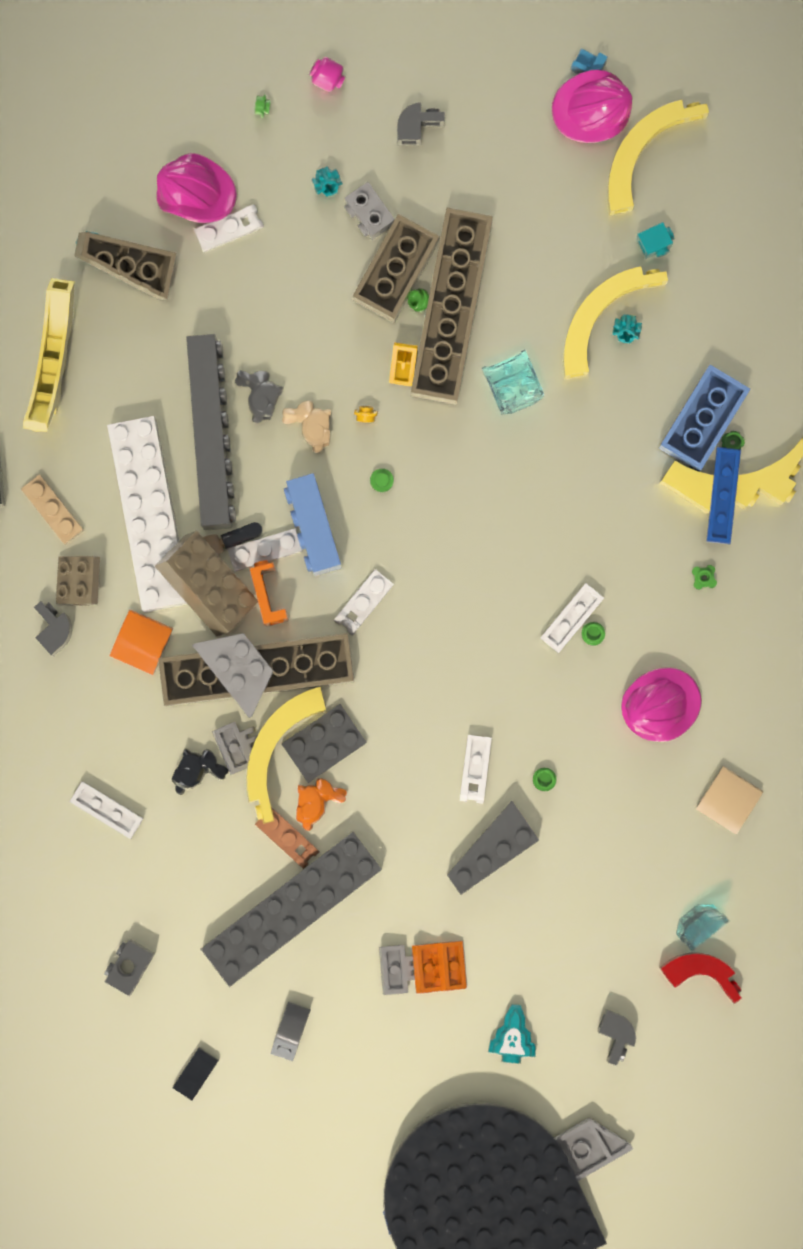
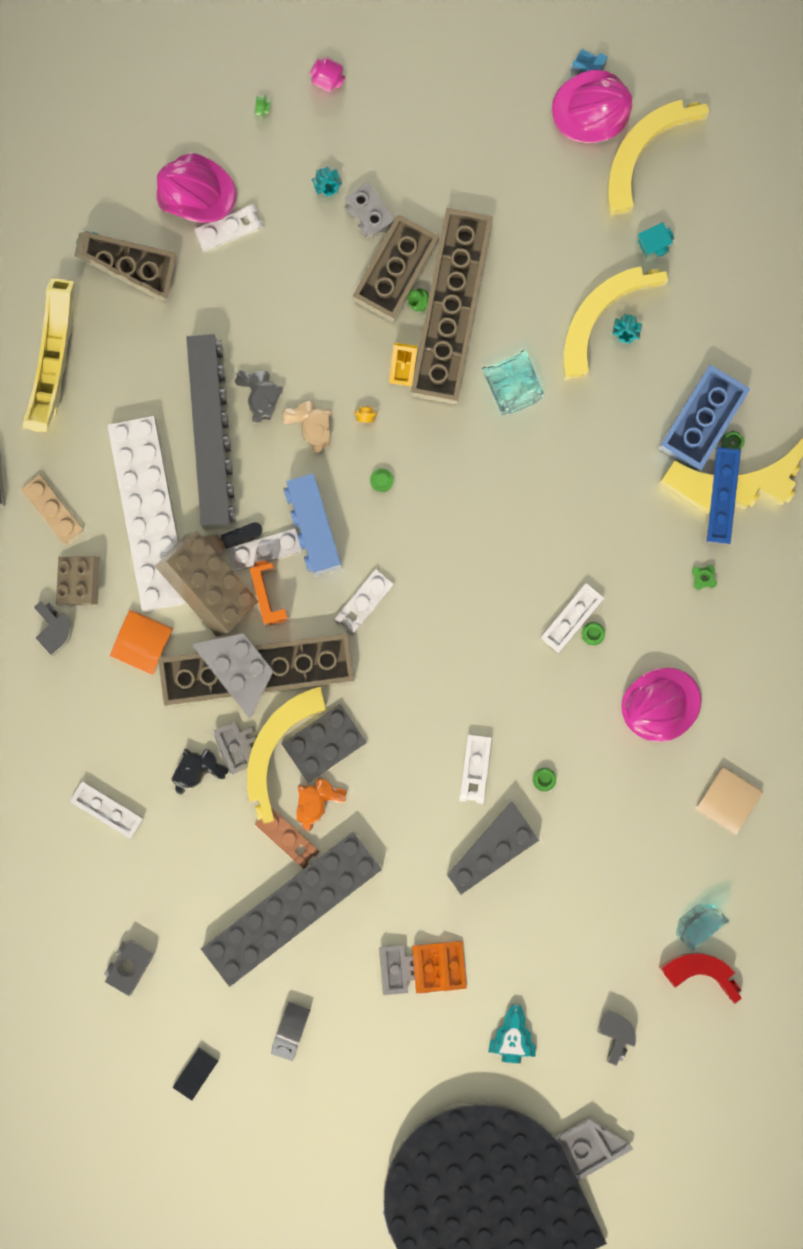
(413, 119): dark grey brick -> none

